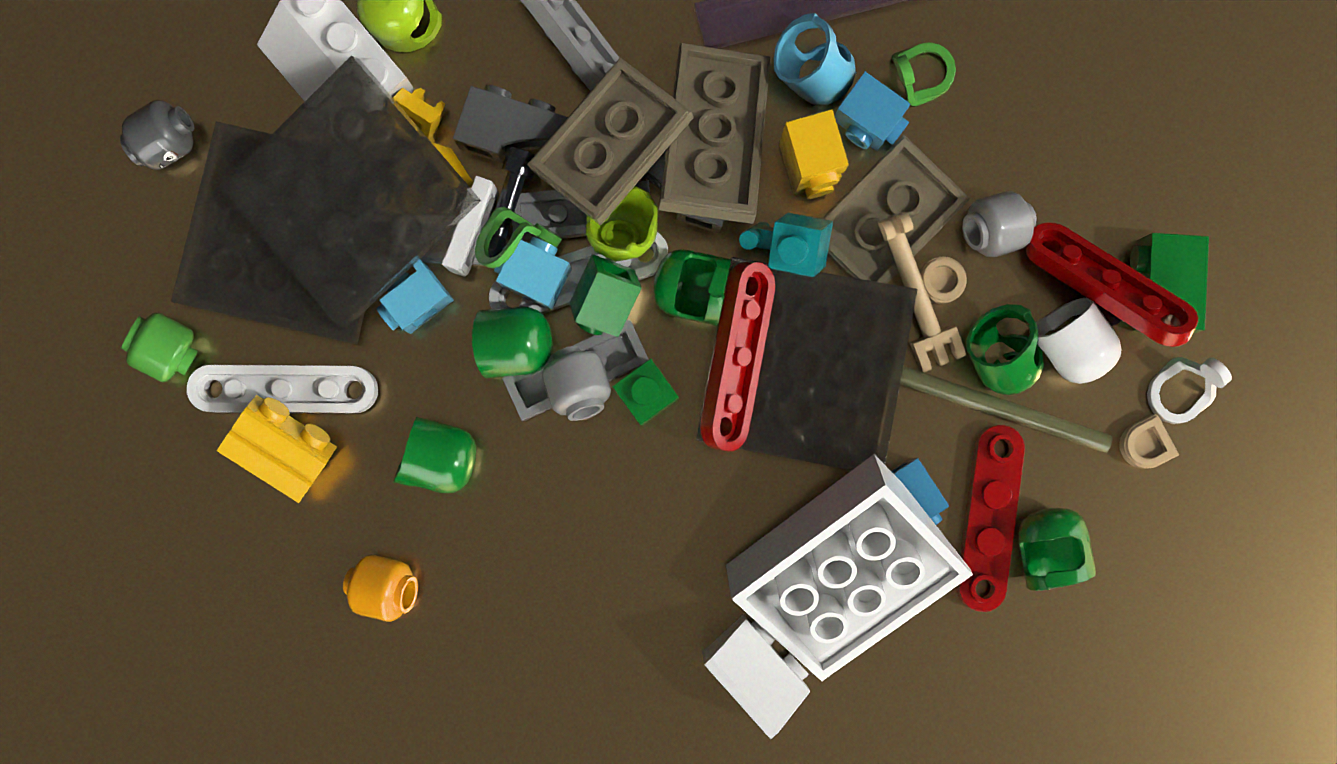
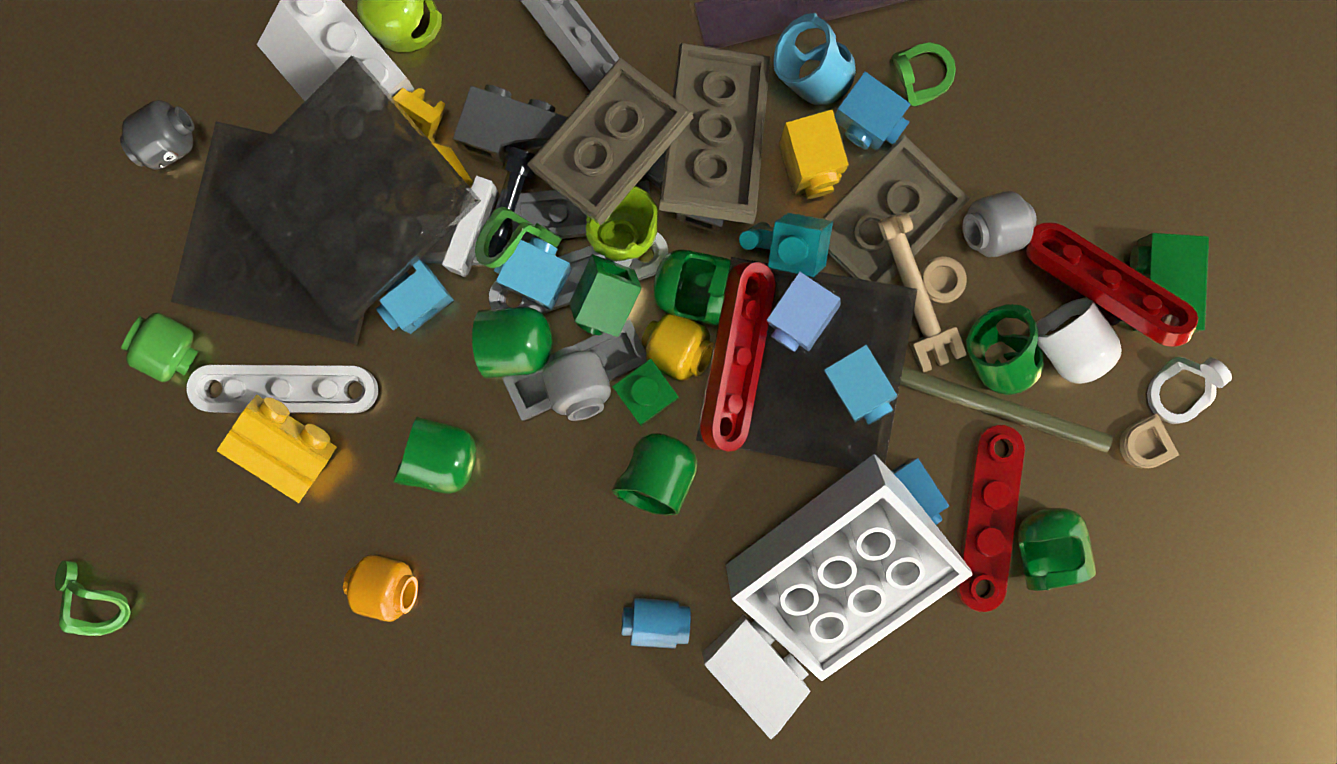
(66, 582): none -> bright green piece
(656, 623): none -> dark azure brick
(661, 469): none -> green helmet
(678, 346): none -> yellow head
(802, 313): none -> light blue brick
(862, 386): none -> medium azure brick

